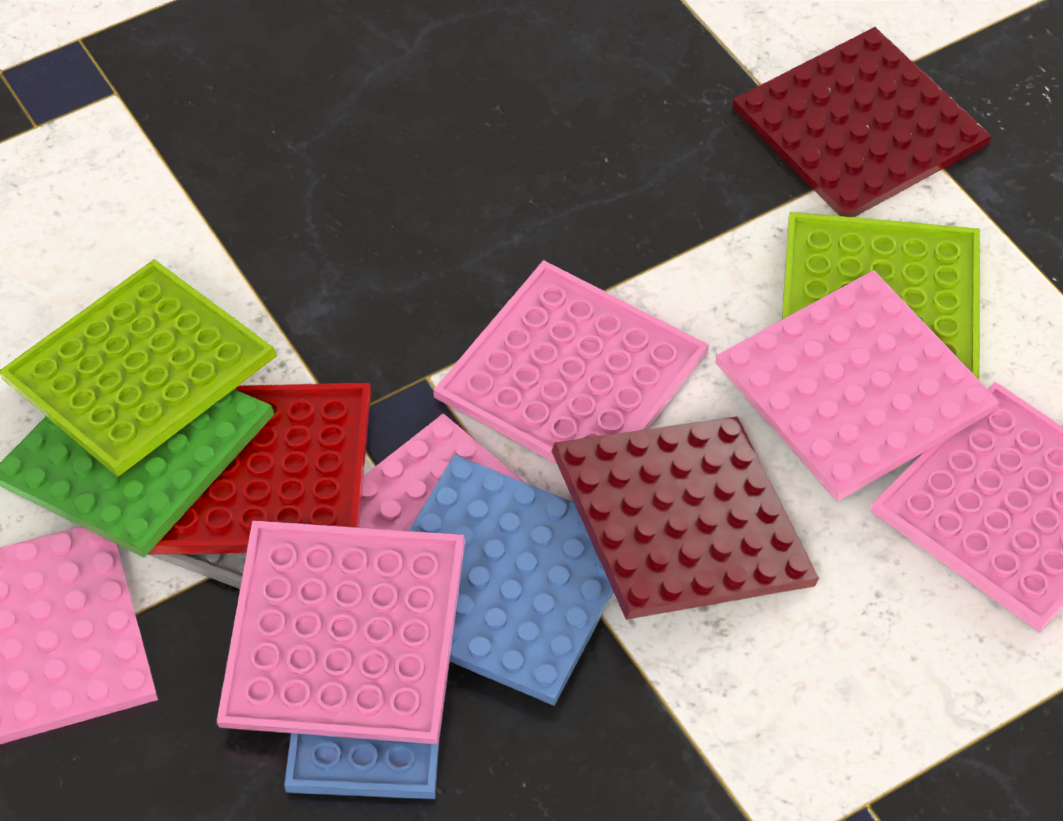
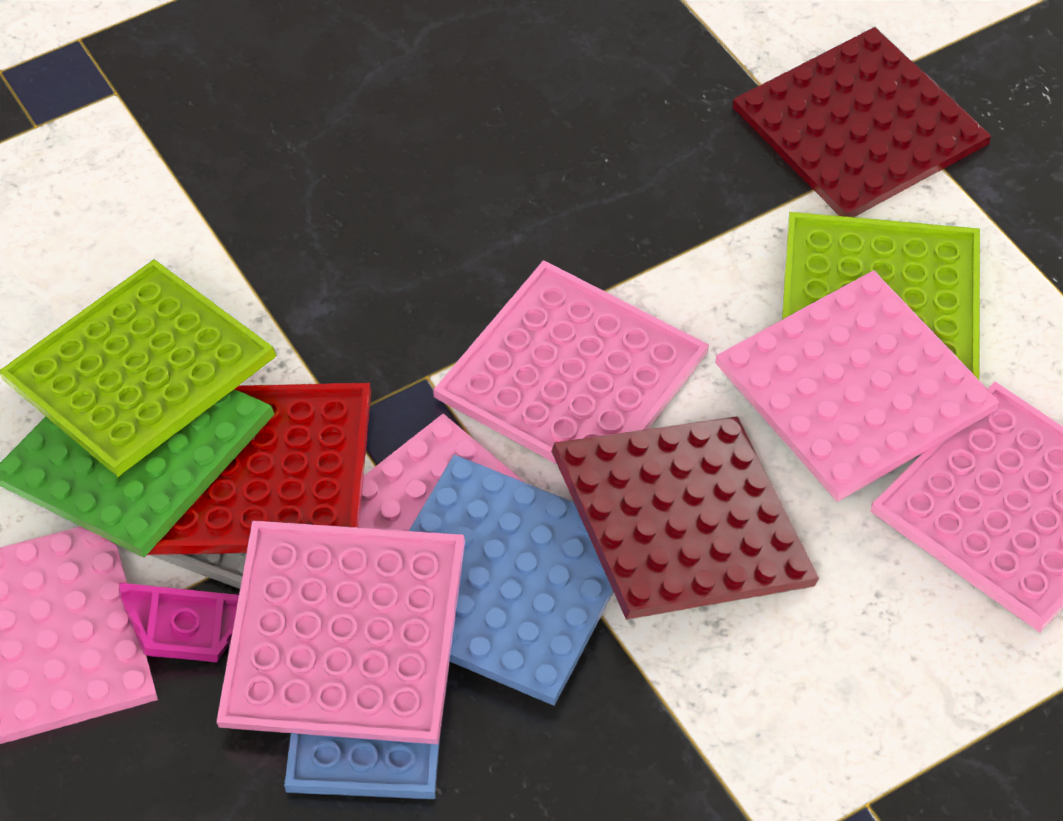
(180, 621): none -> dark pink wing

